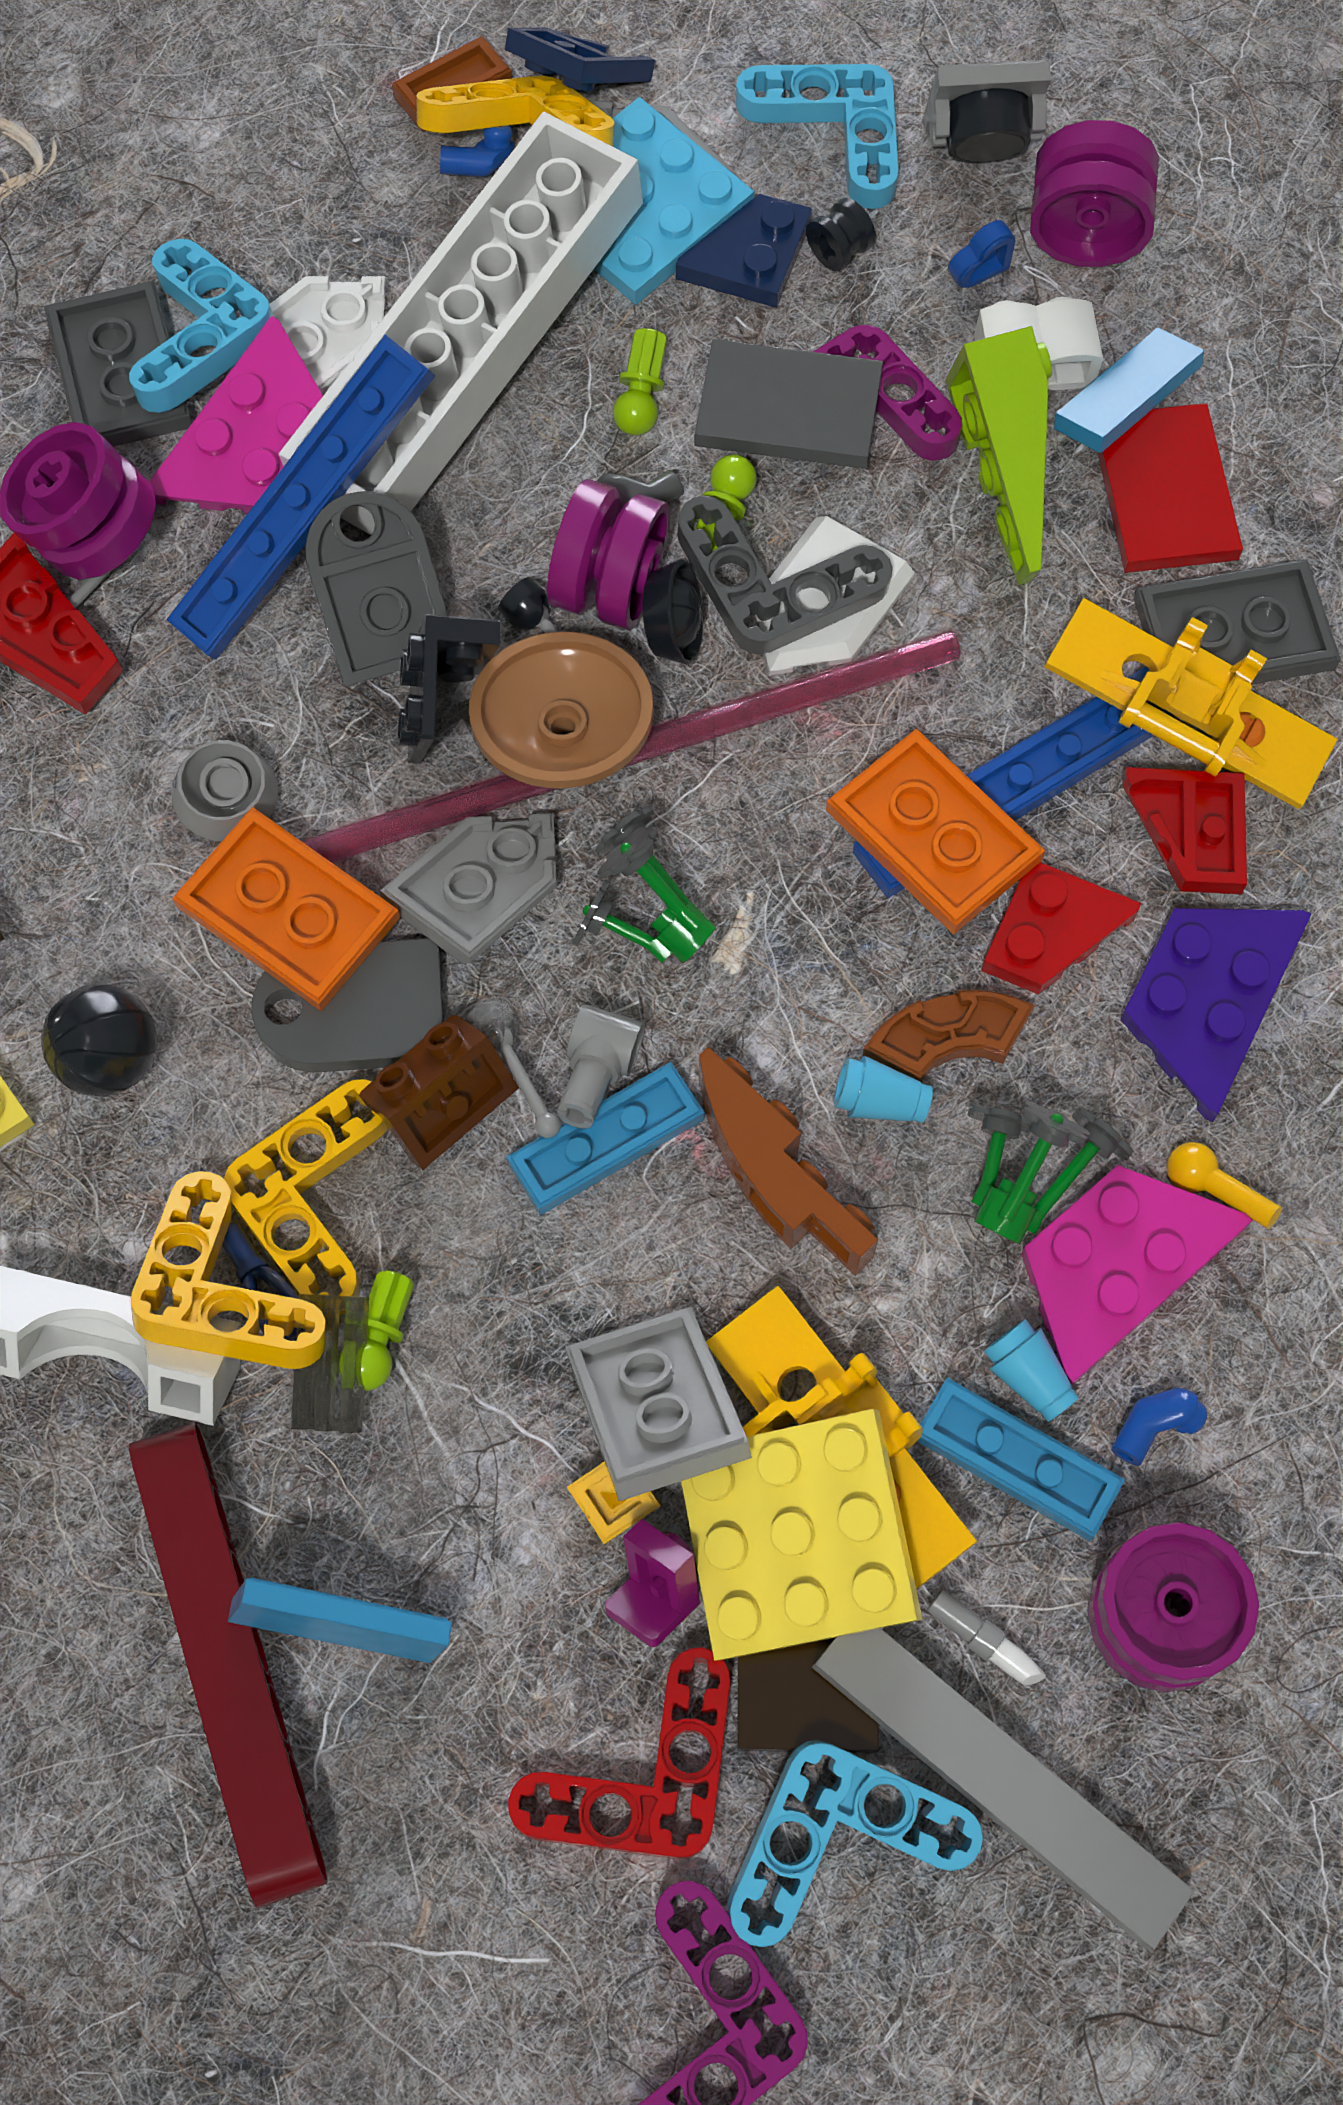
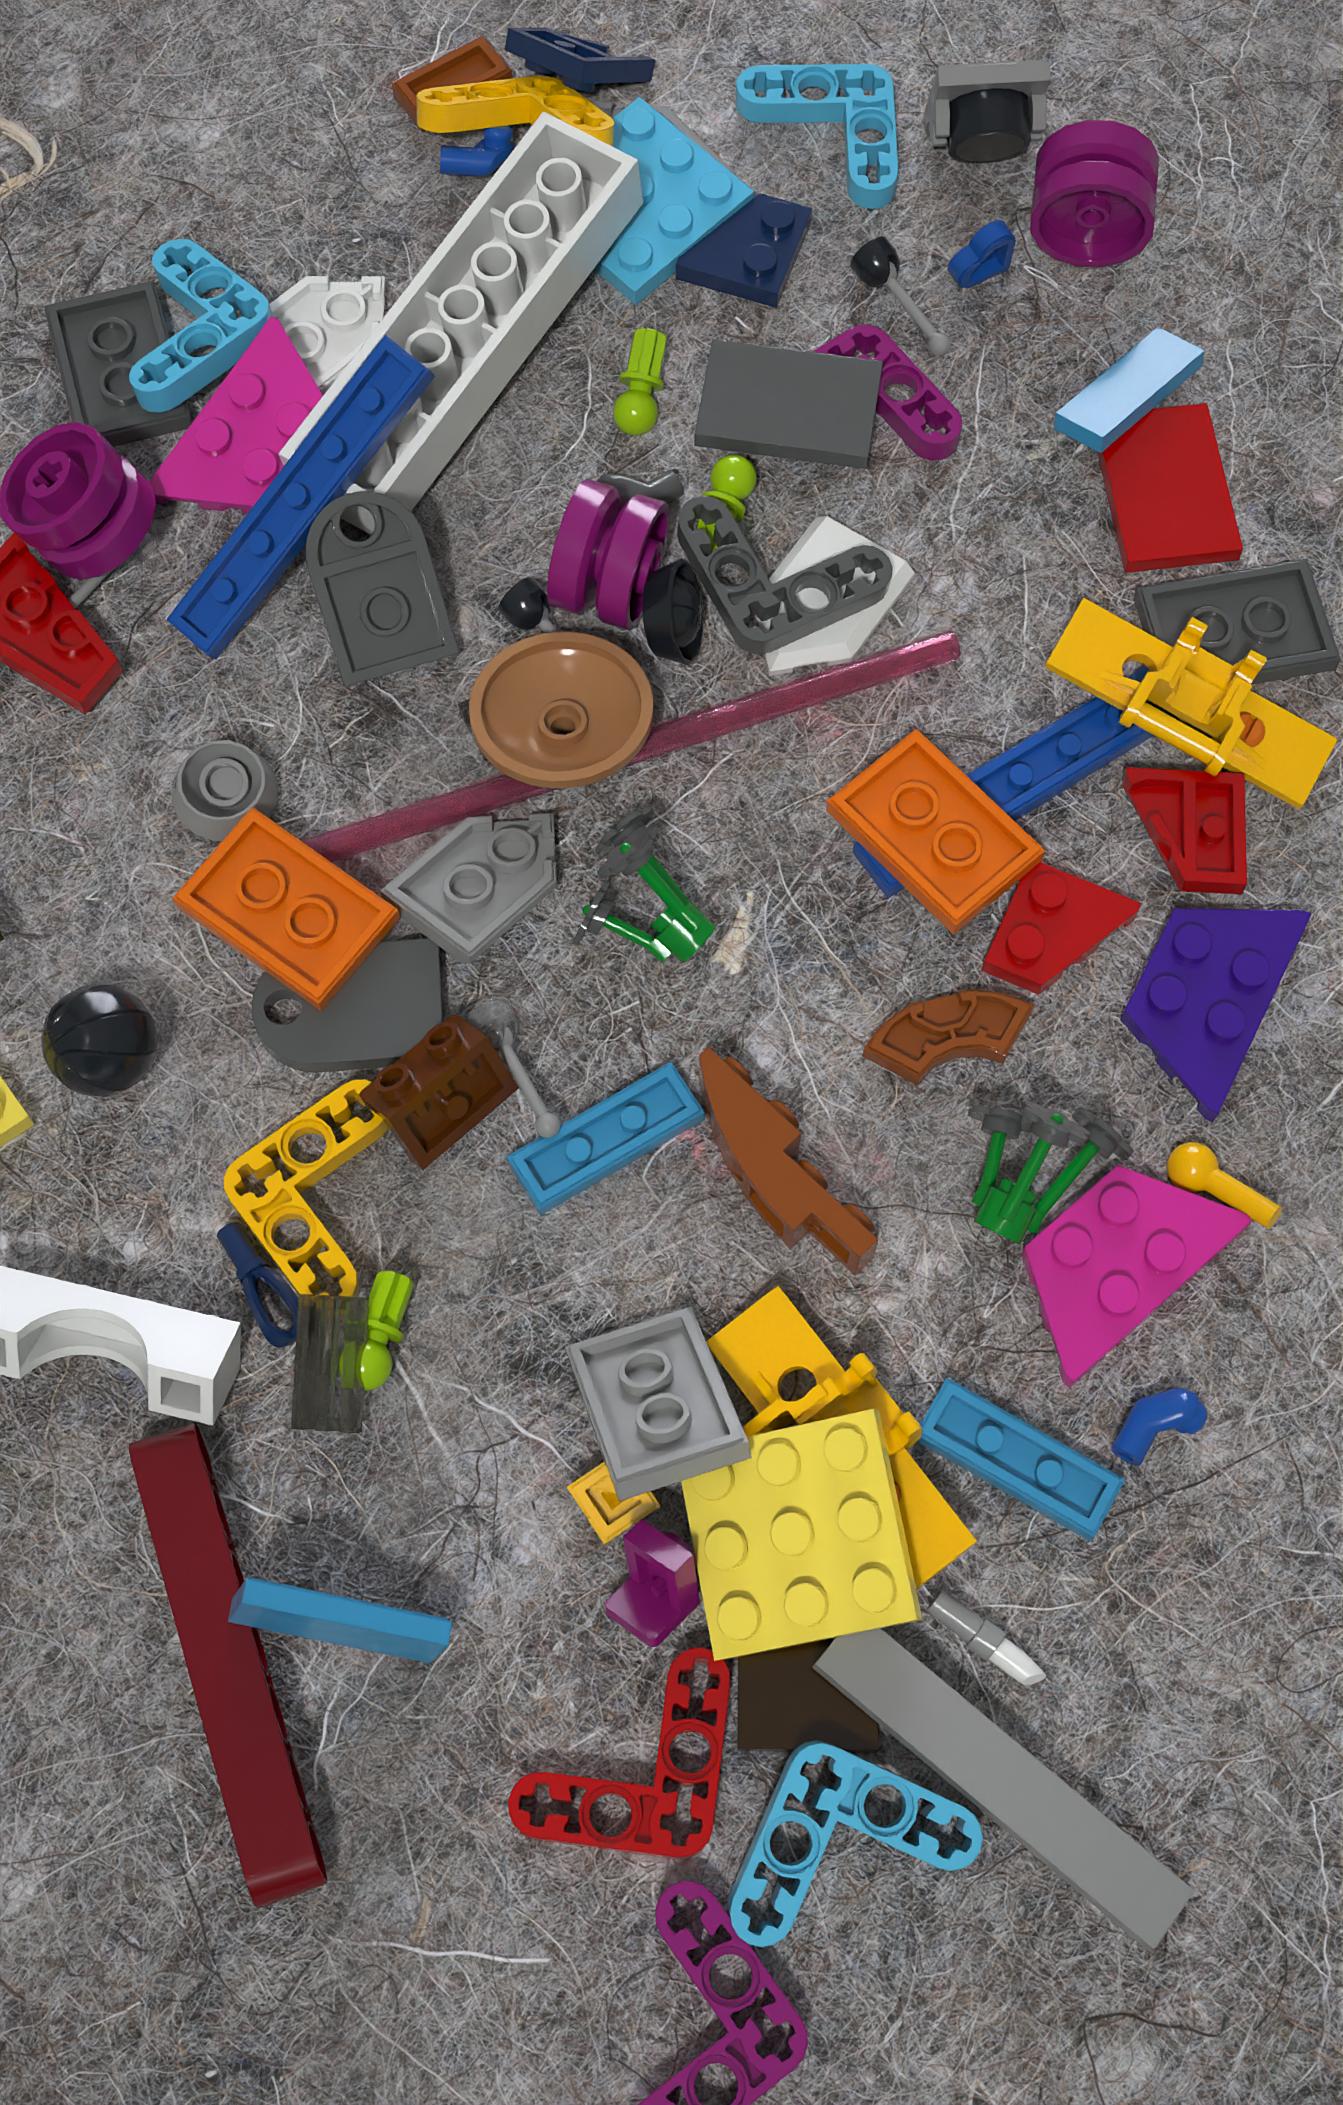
(199, 1300): yellow beam -> none
(456, 651): black bracket -> none
(599, 1050): light grey pin -> none
(840, 234): black wheel -> none
(878, 266): none -> hinge
(879, 1092): medium azure cone -> none
(1003, 406): lime wedge -> none
(1031, 1369): medium azure cone -> none
(1065, 328): white brick -> none
(1202, 1579): magenta wheel -> none

